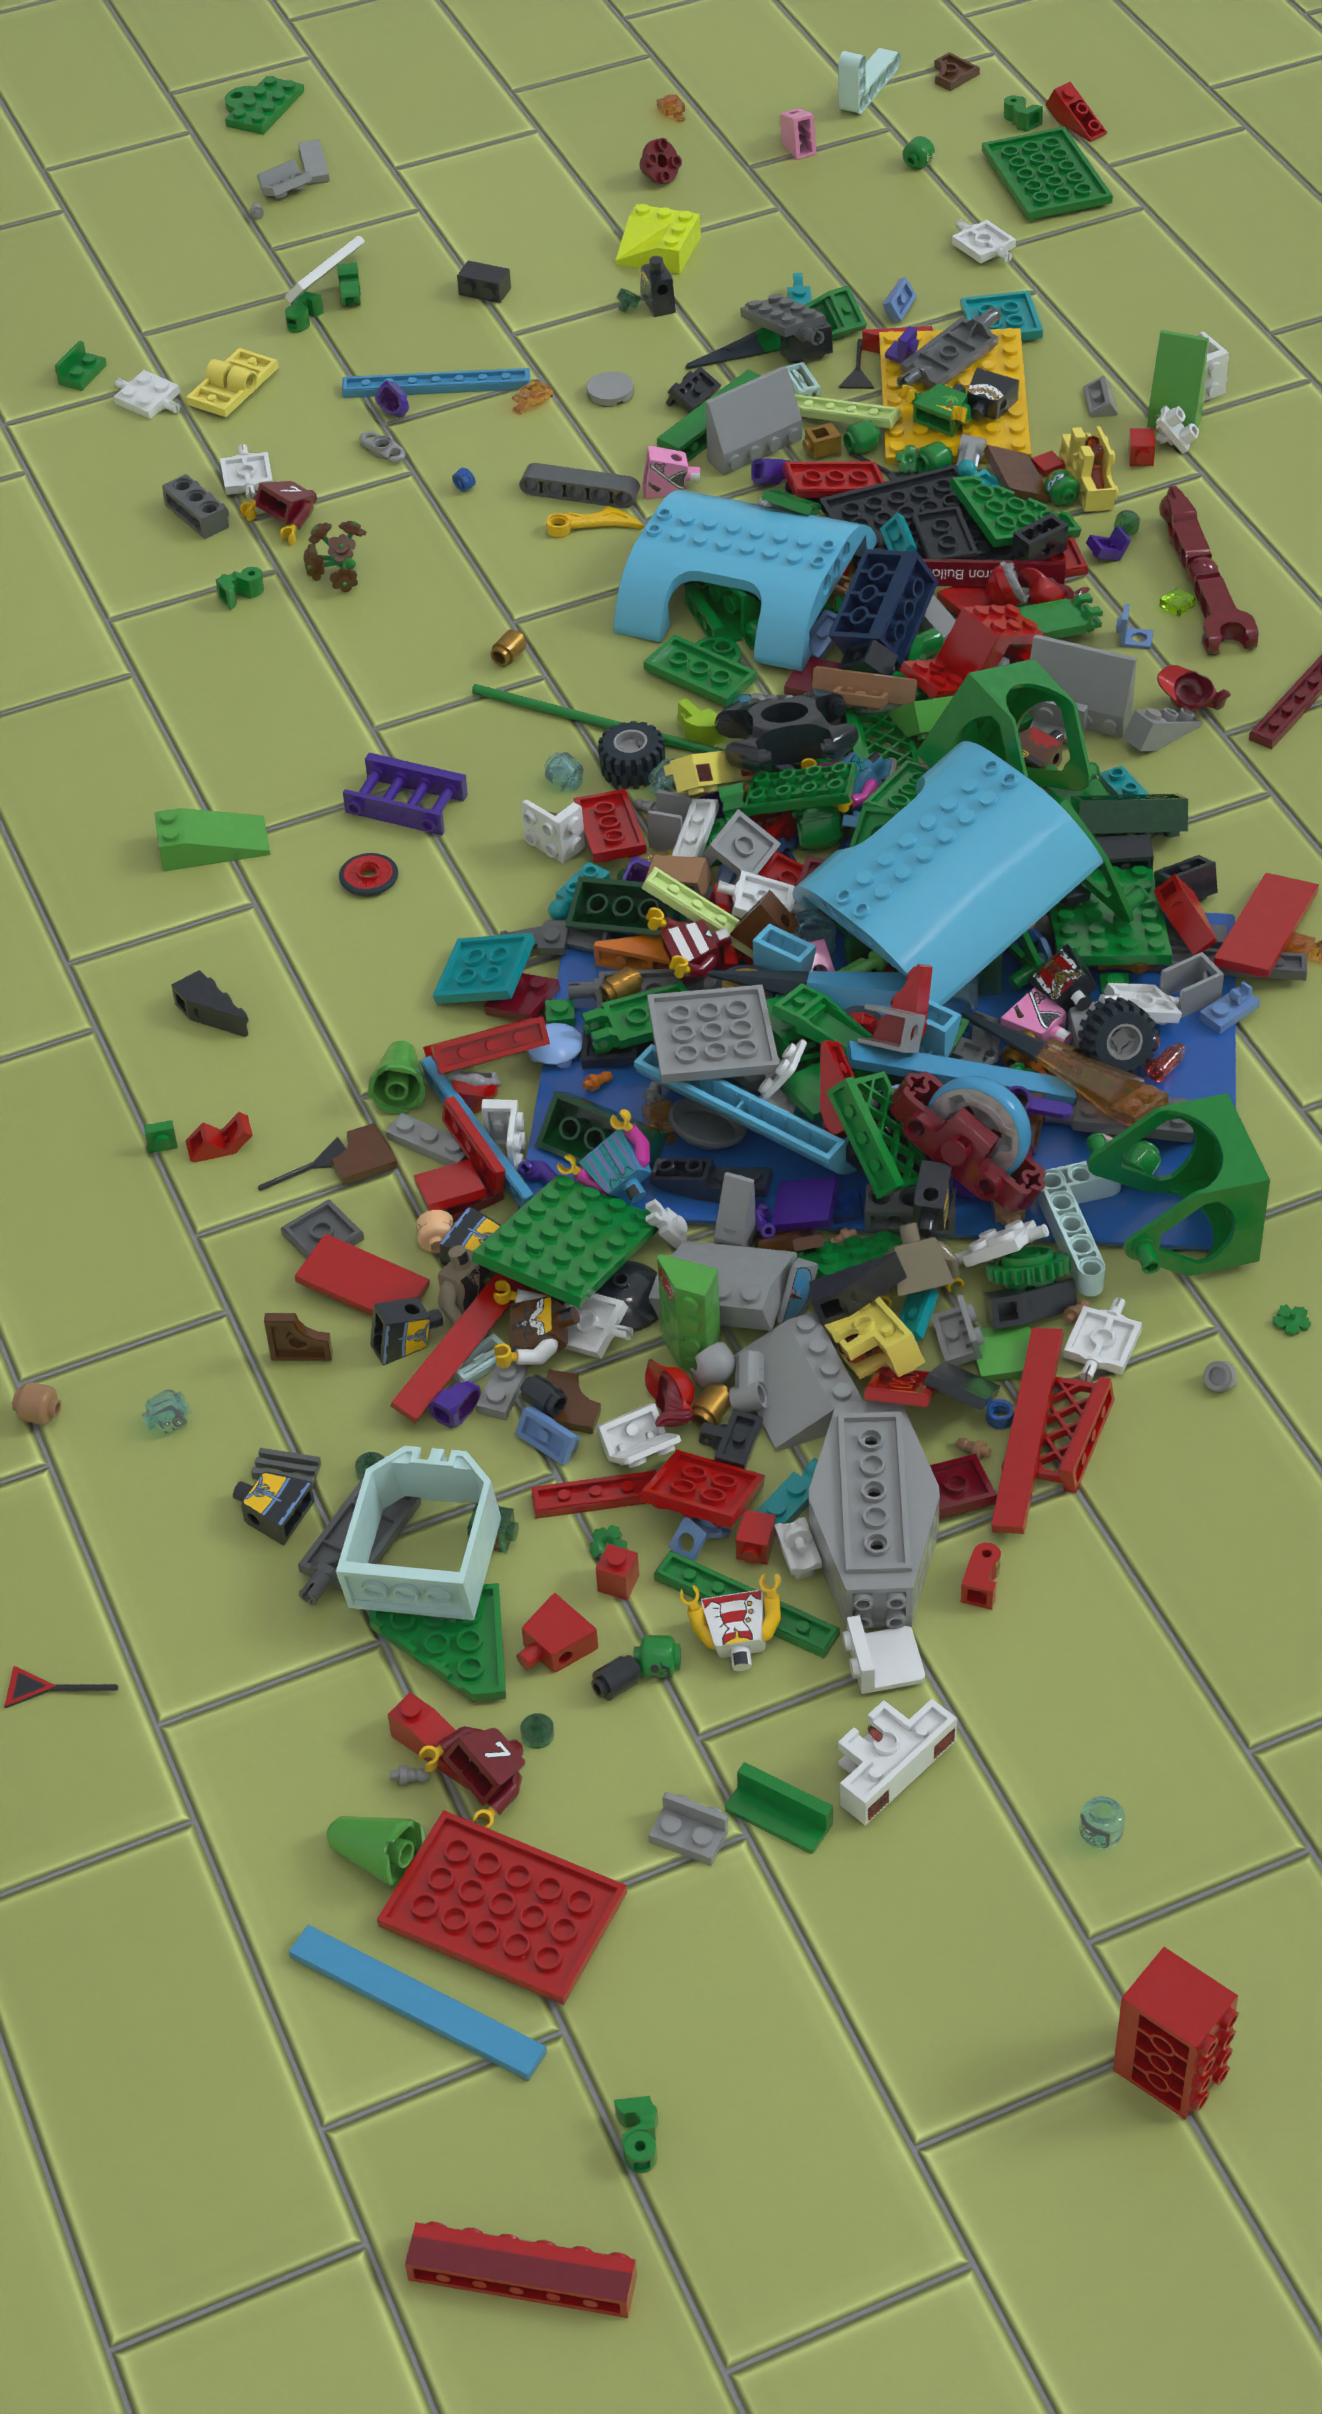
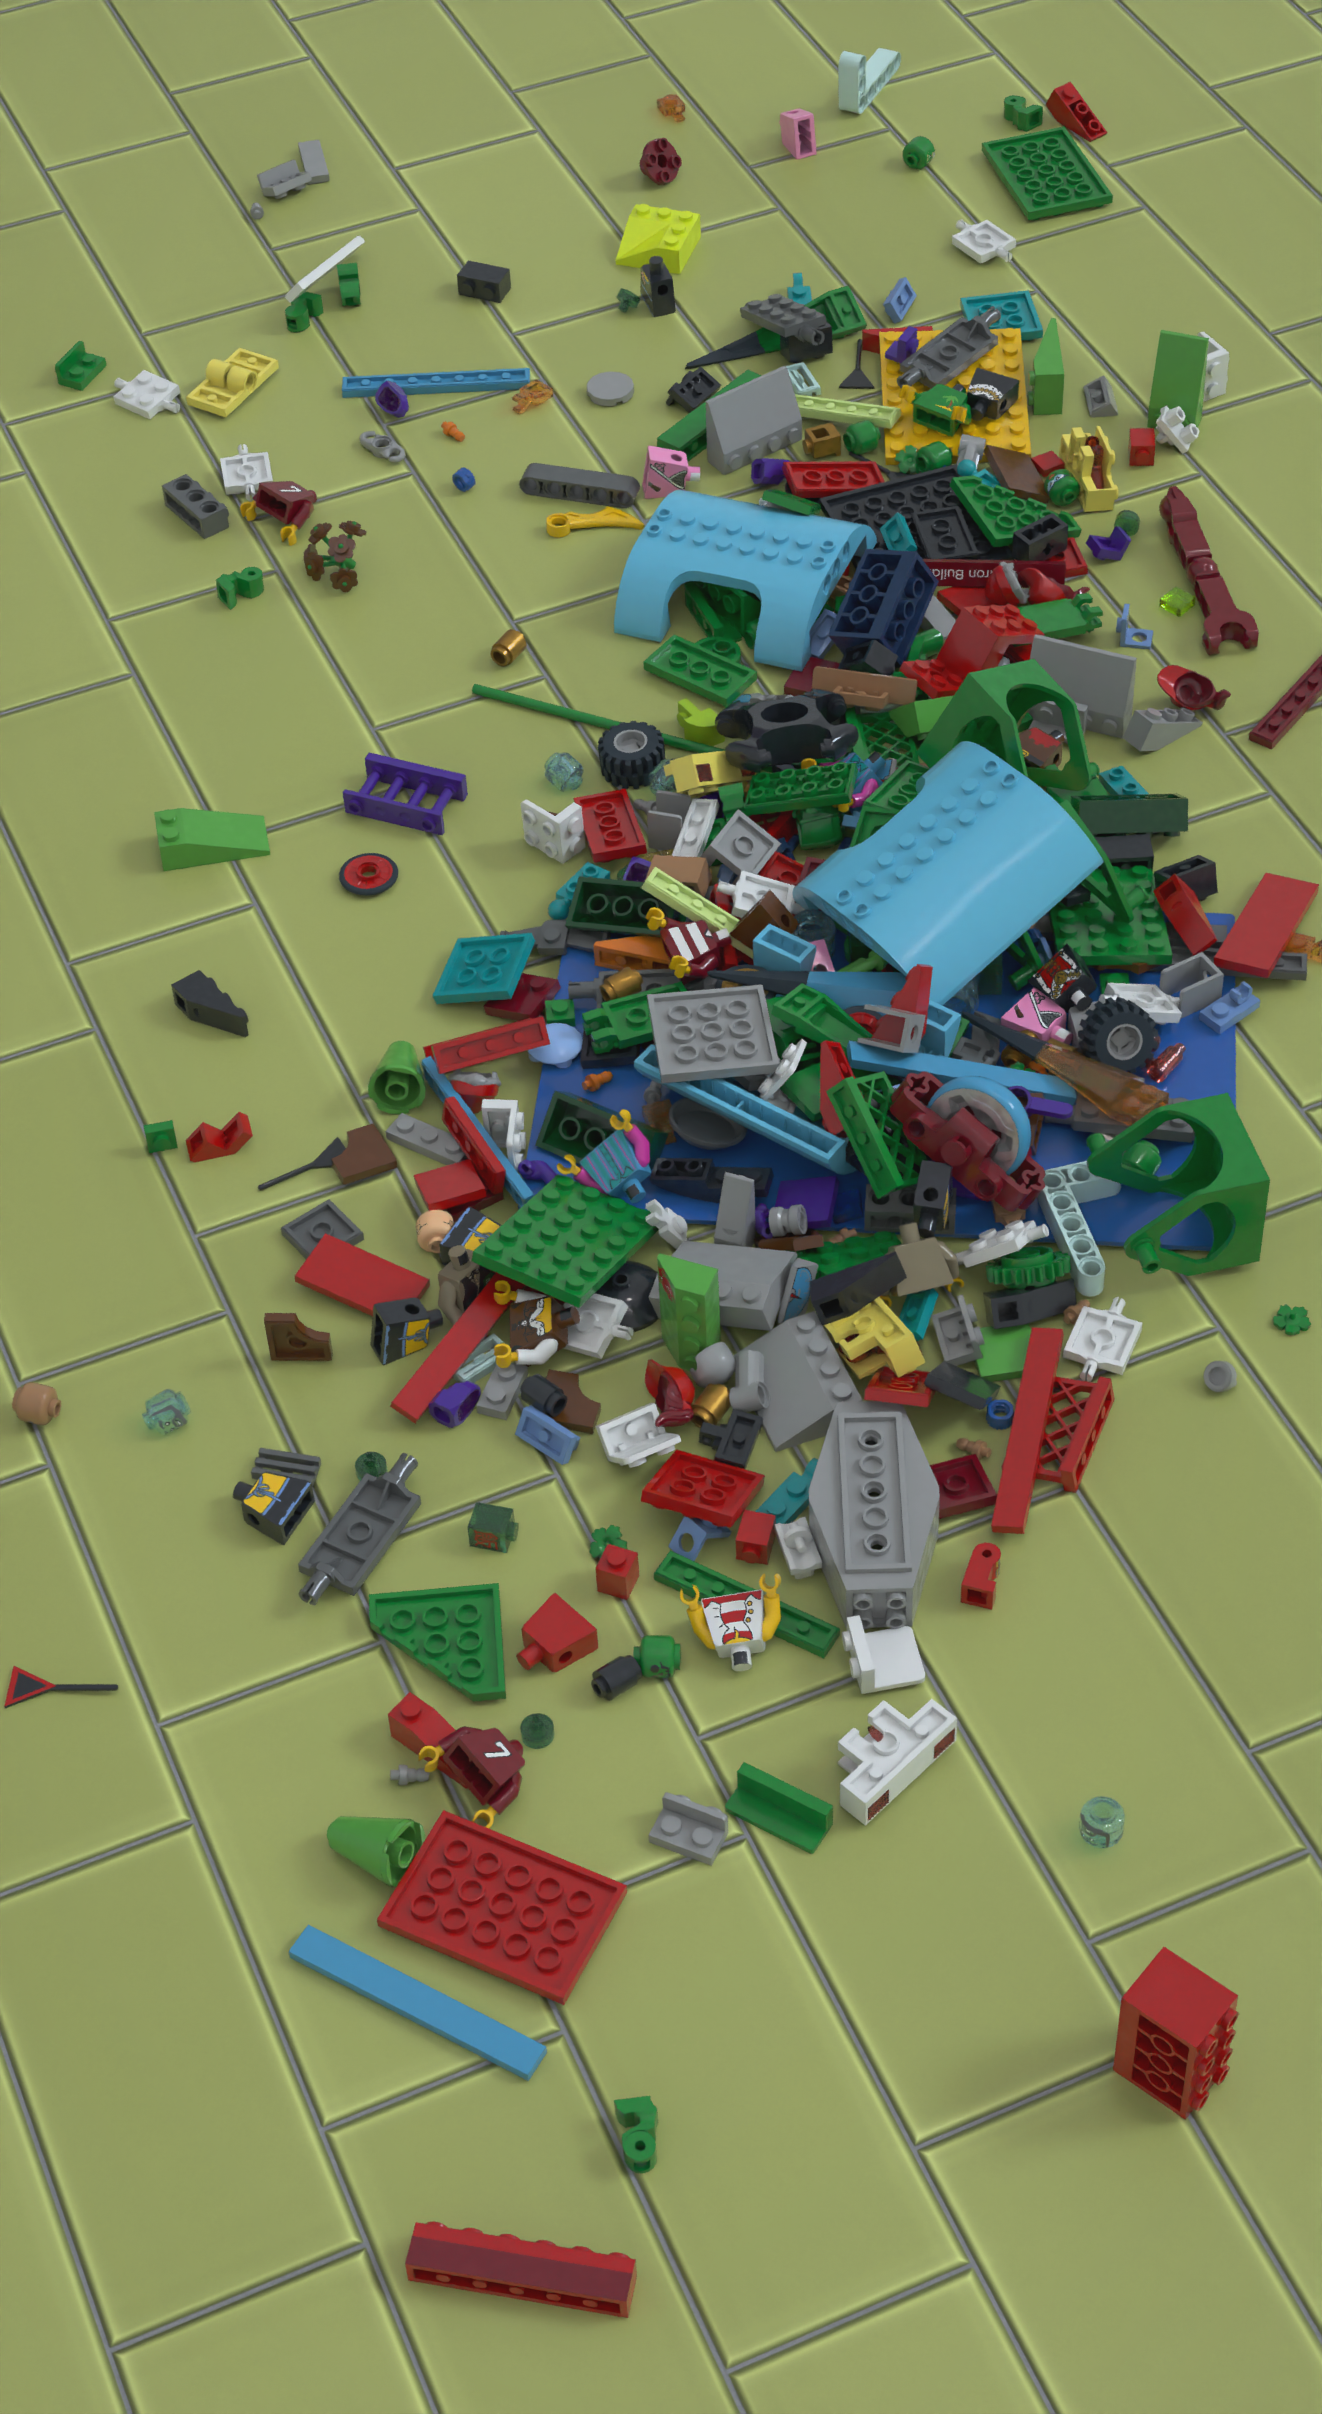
(260, 106): green plate -> none
(409, 1588): light aqua container -> none
(450, 429): none -> orange piece
(589, 1494): red tile -> none
(788, 1220): none -> light grey wheel
(954, 71): reddish brown tile -> none
(1047, 375): none -> bright green slope

